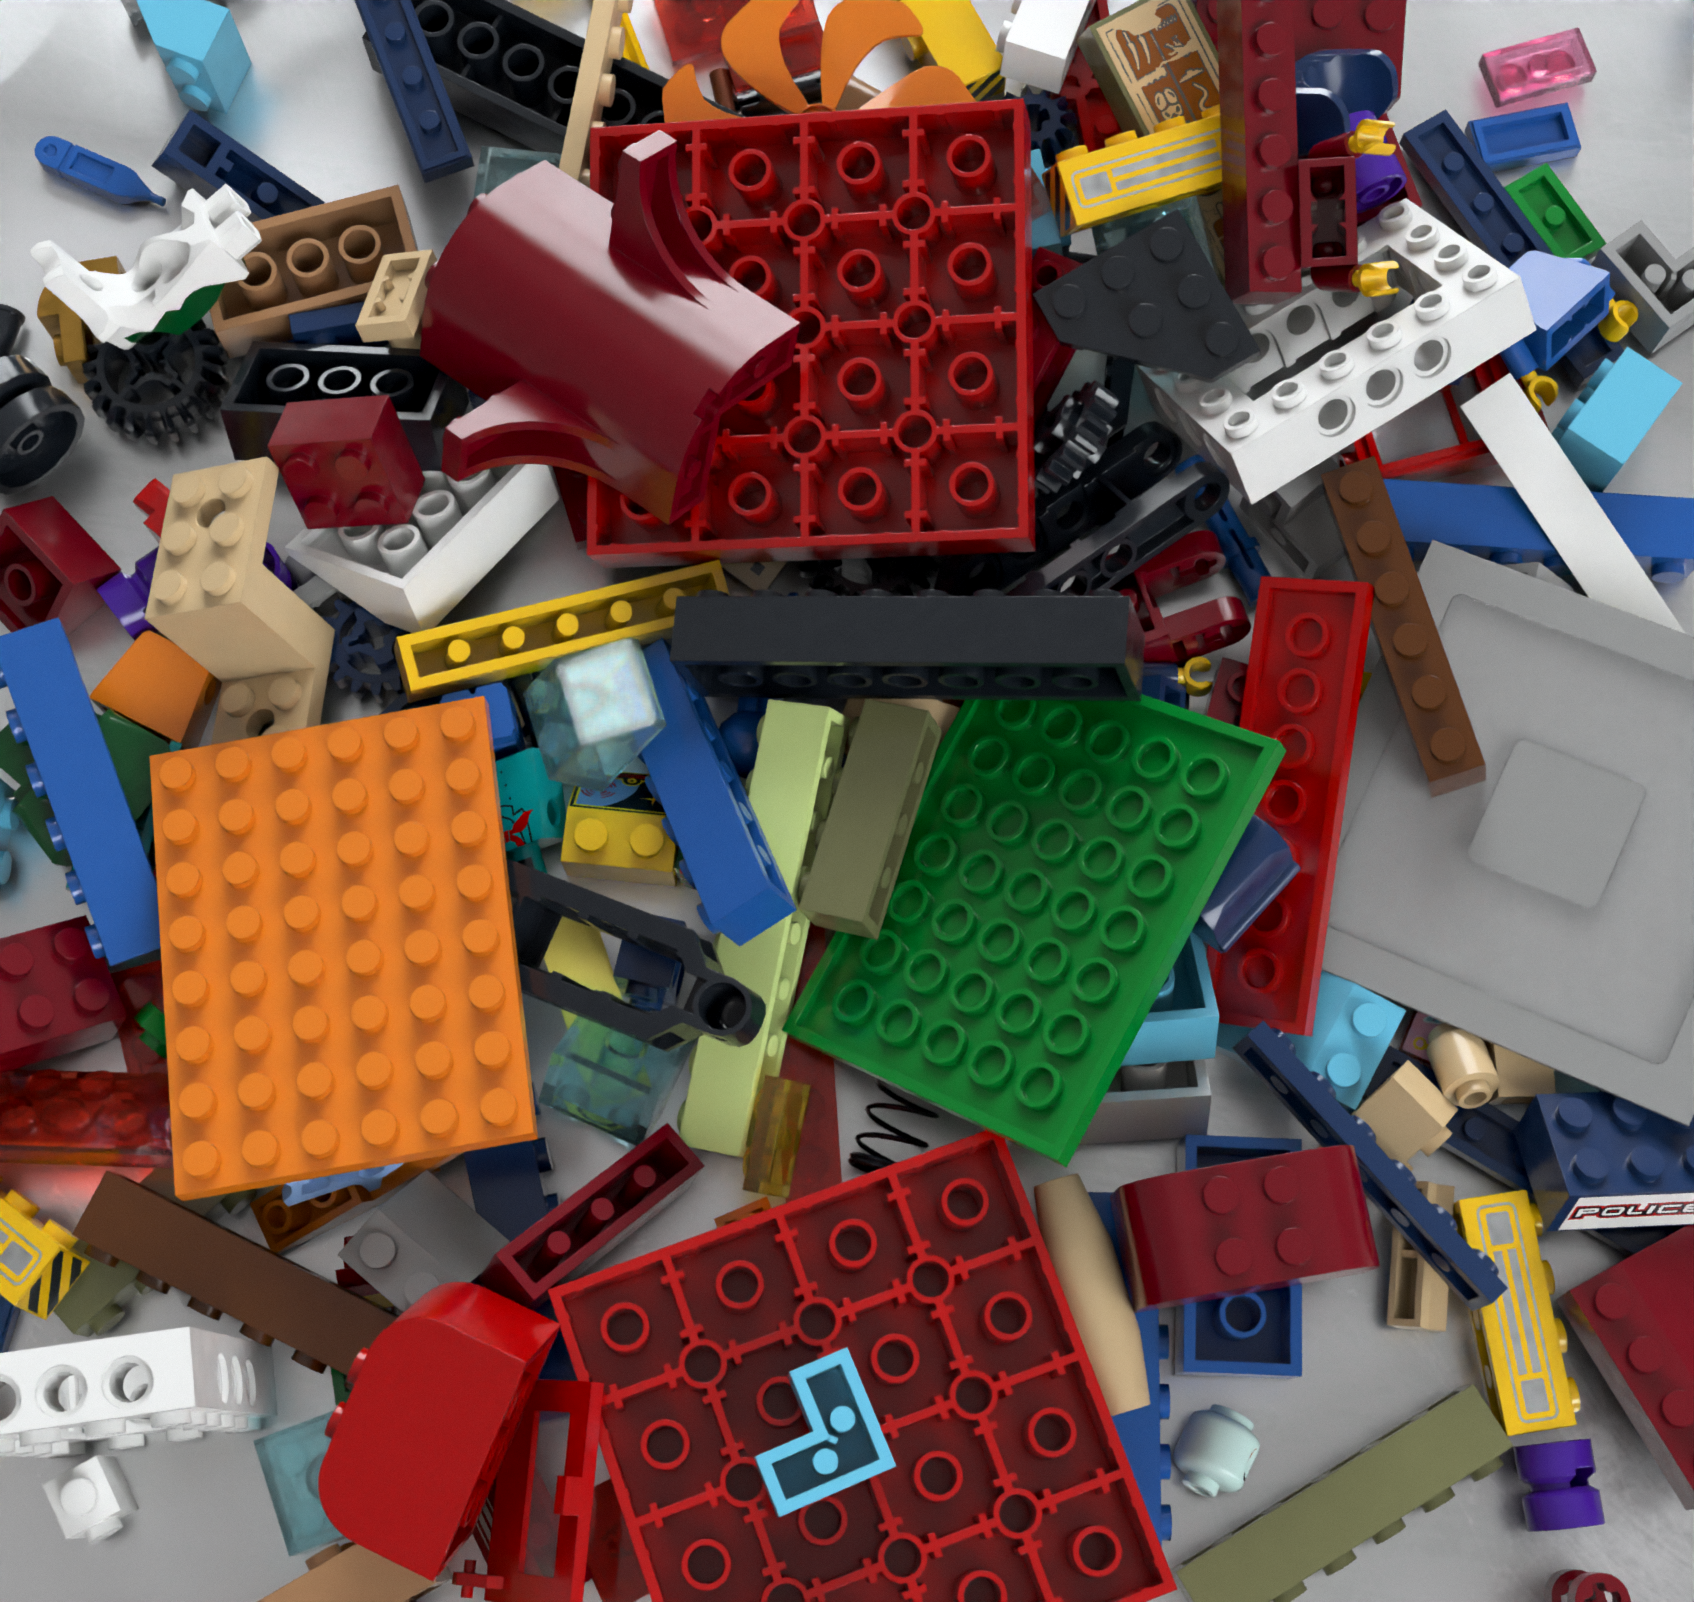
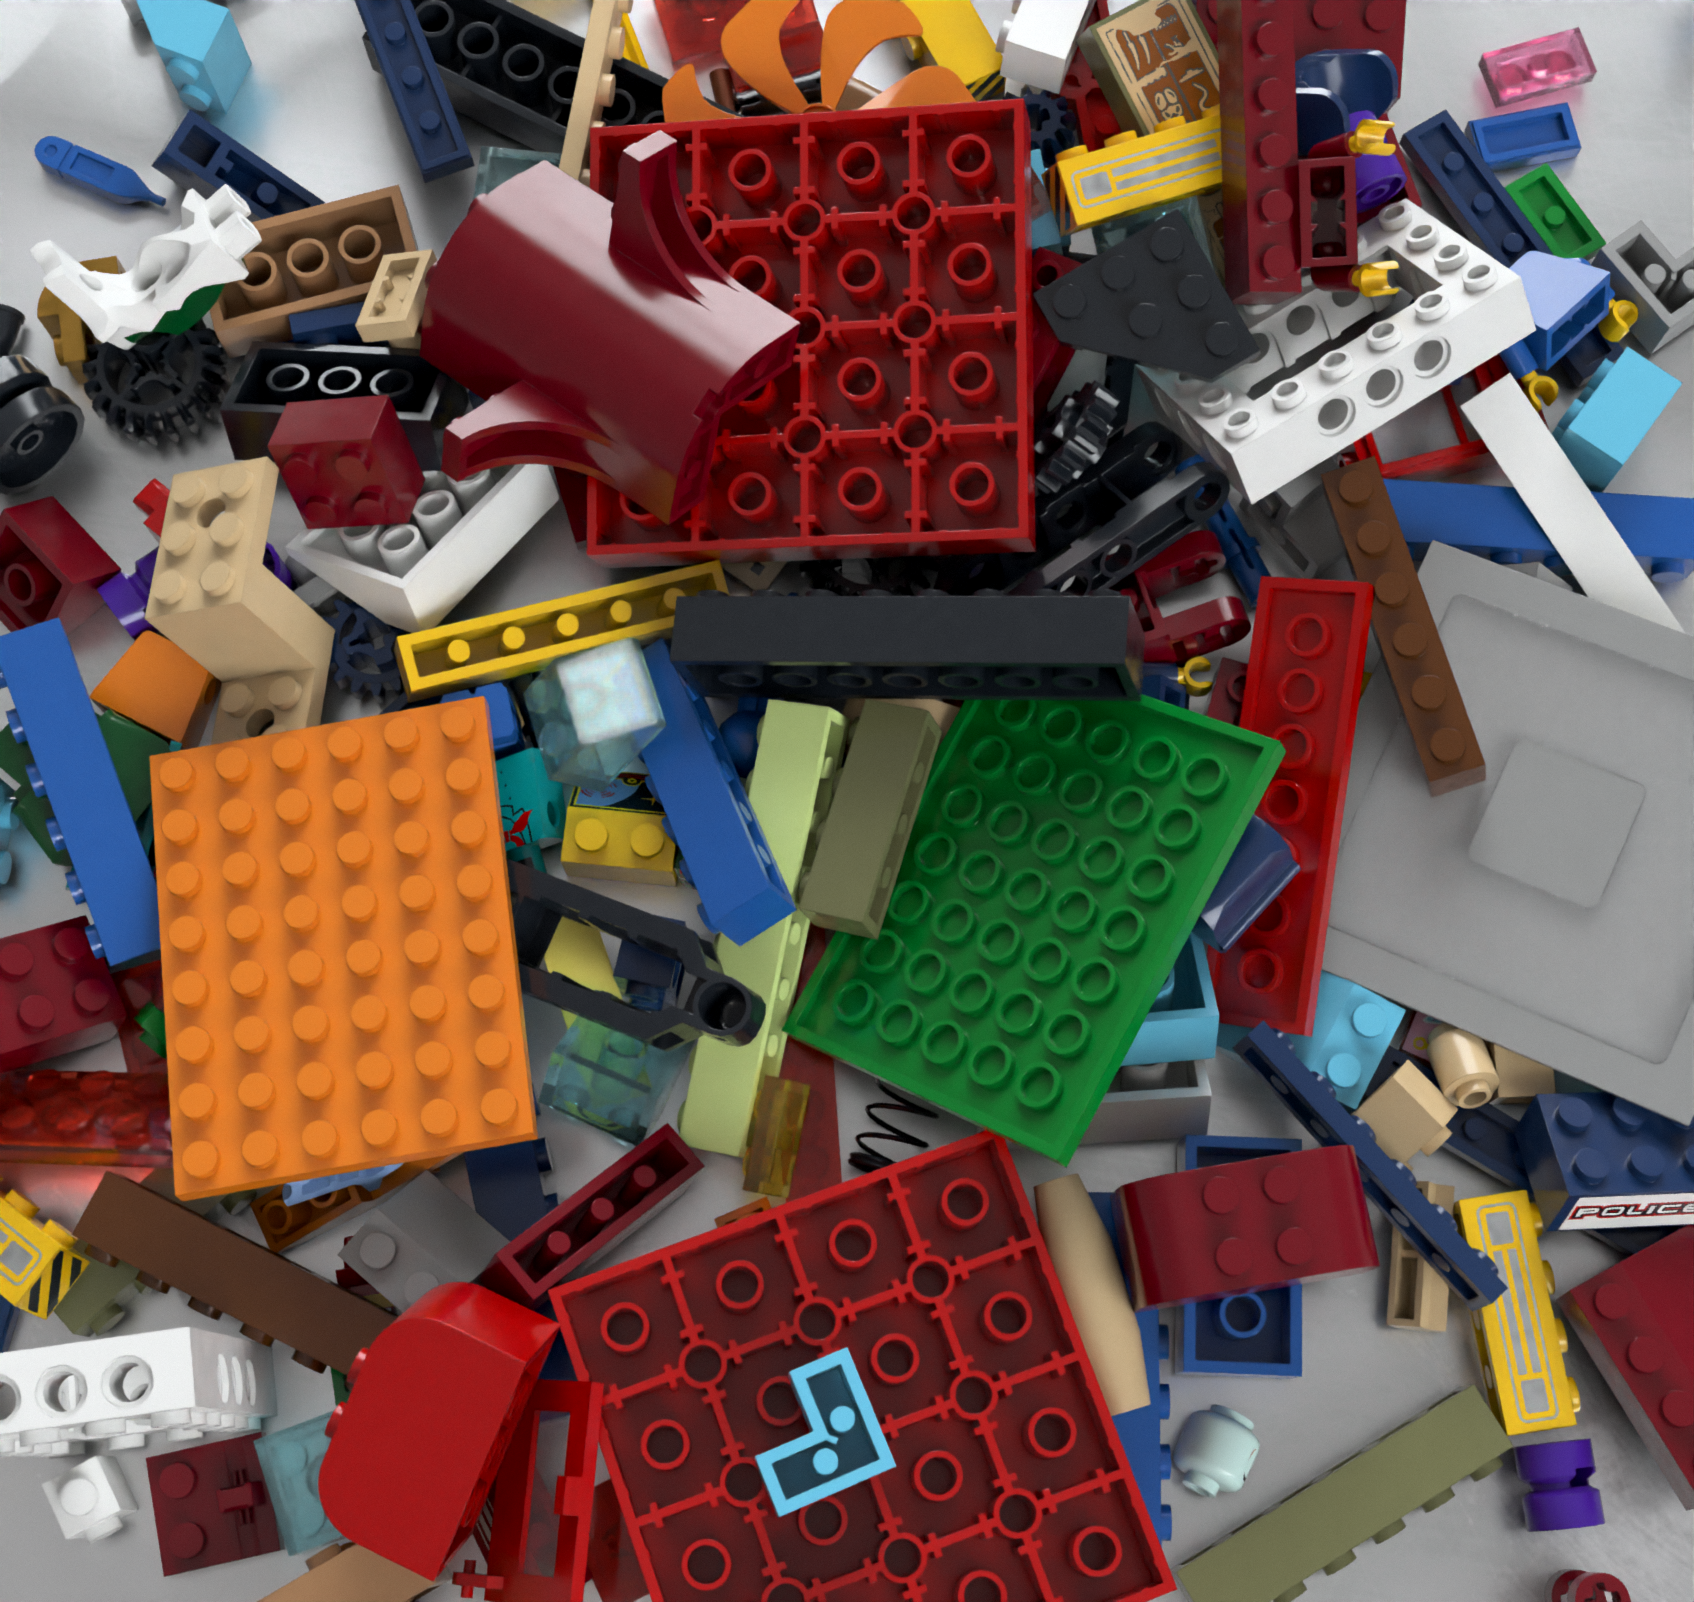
(212, 1505): none -> dark red hinge

